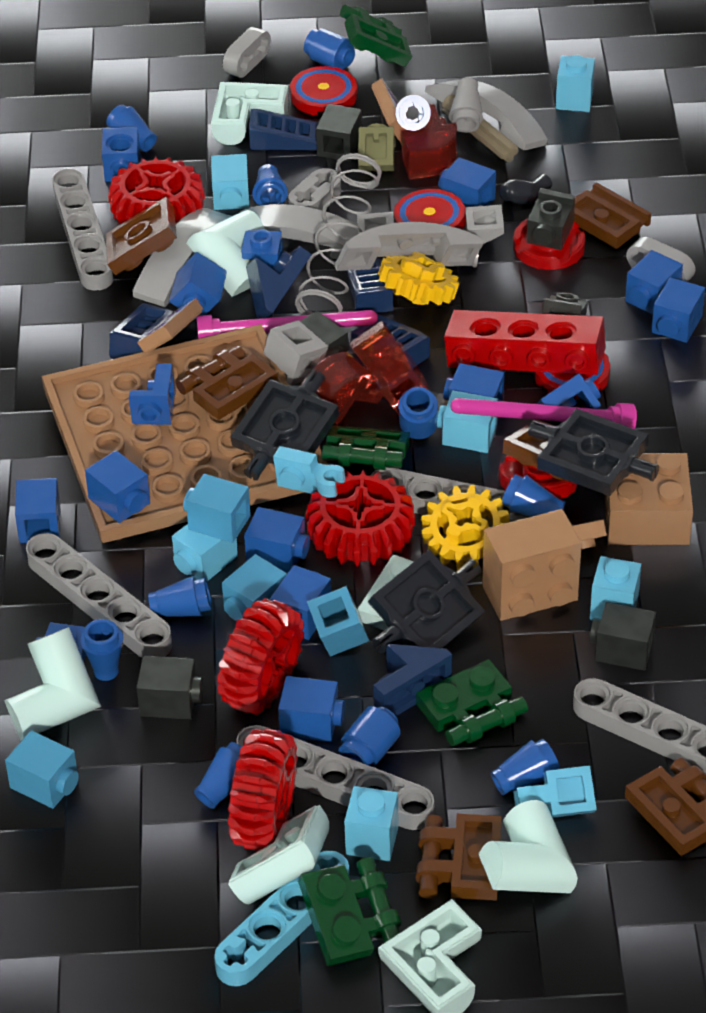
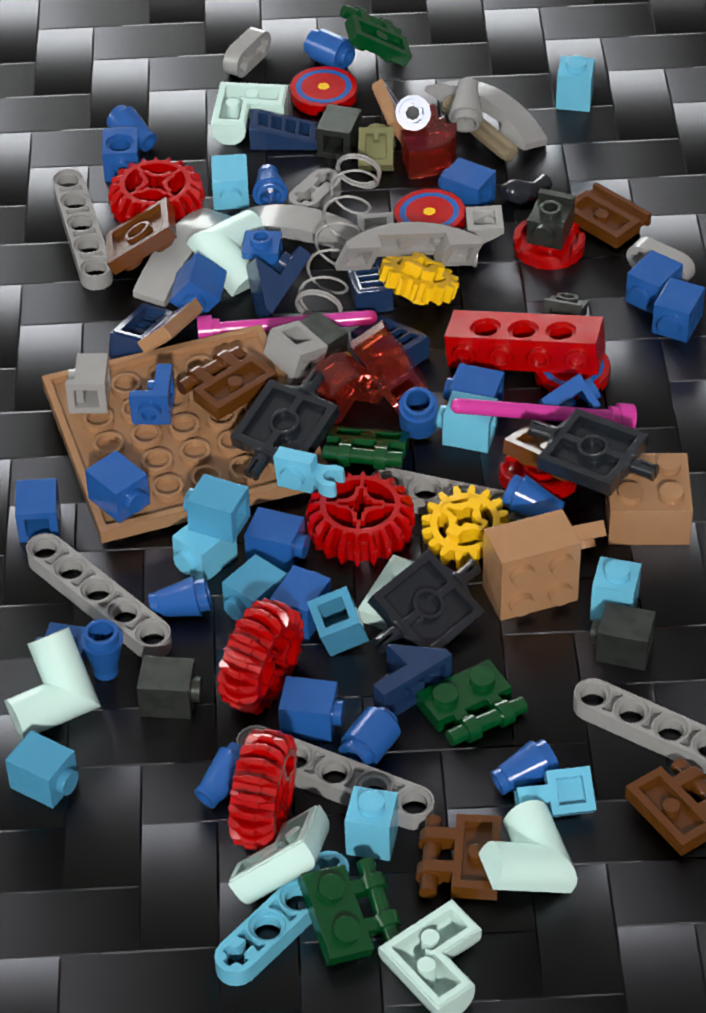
(89, 384): none -> light grey brick

